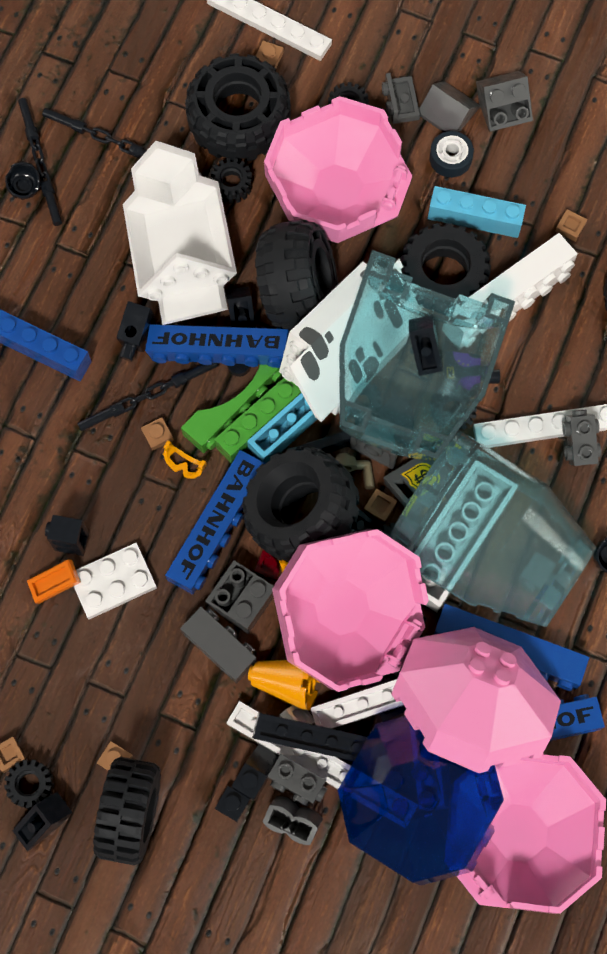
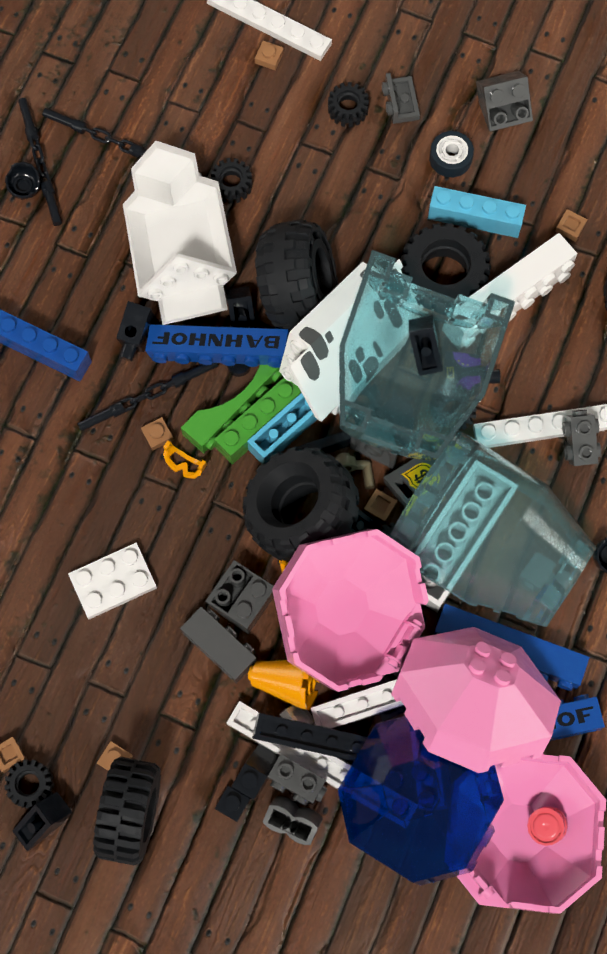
(53, 581): orange tile -> none
(67, 535): black brick -> none
(213, 526): blue brick -> none
(229, 134): black tyre -> none
(267, 566): dark red tile -> none
(338, 168): bright pink windscreen -> none
(447, 107): dark grey slope -> none
(547, 825): none -> coral wheel

